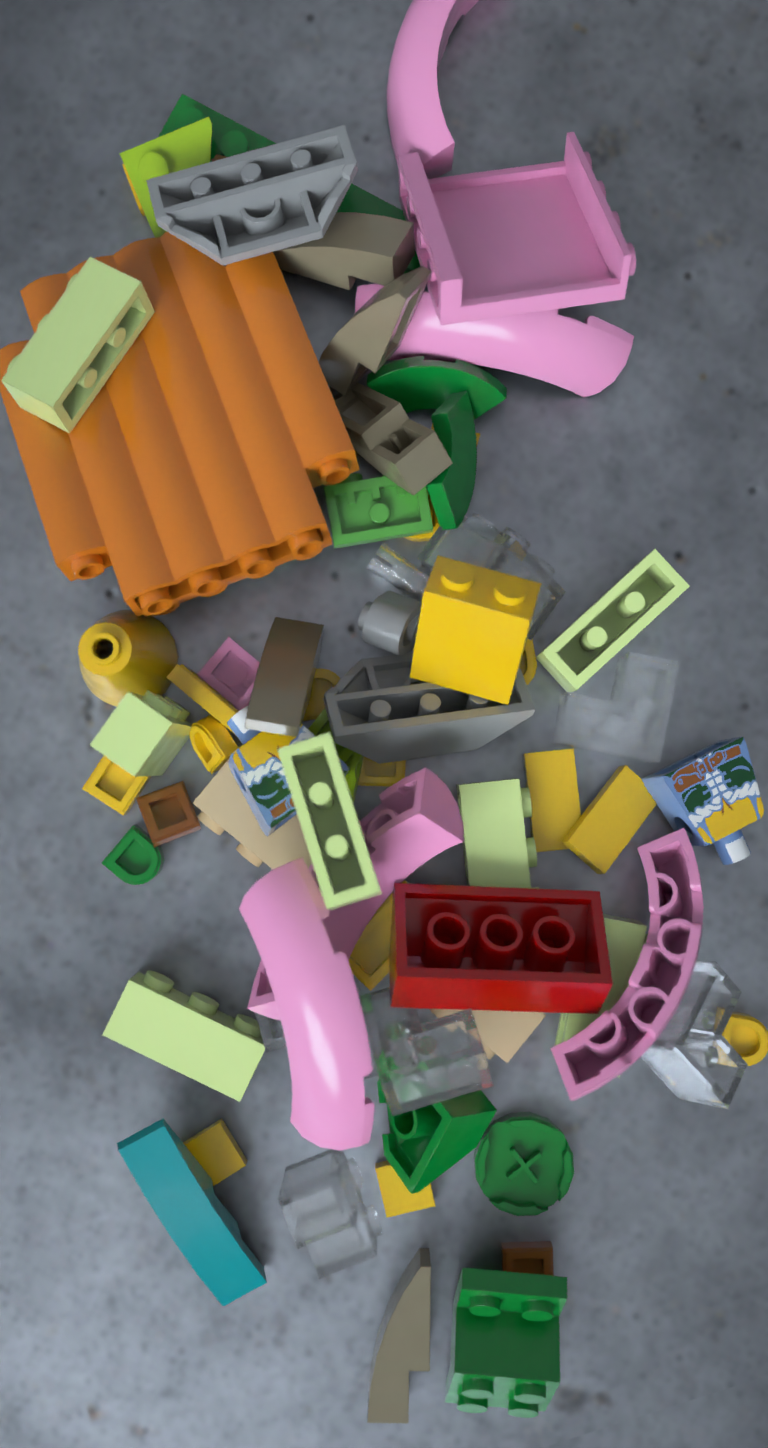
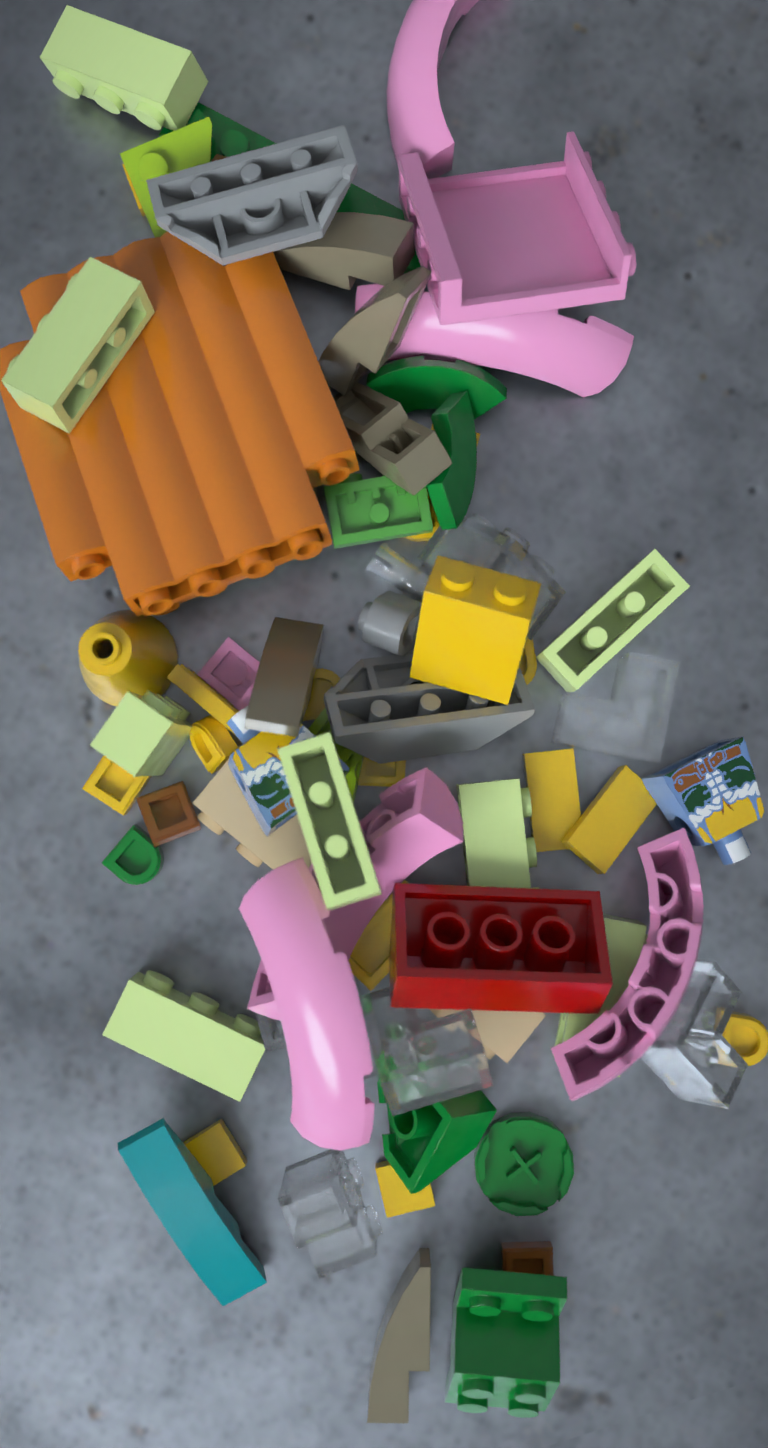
(124, 69): none -> yellowish green brick

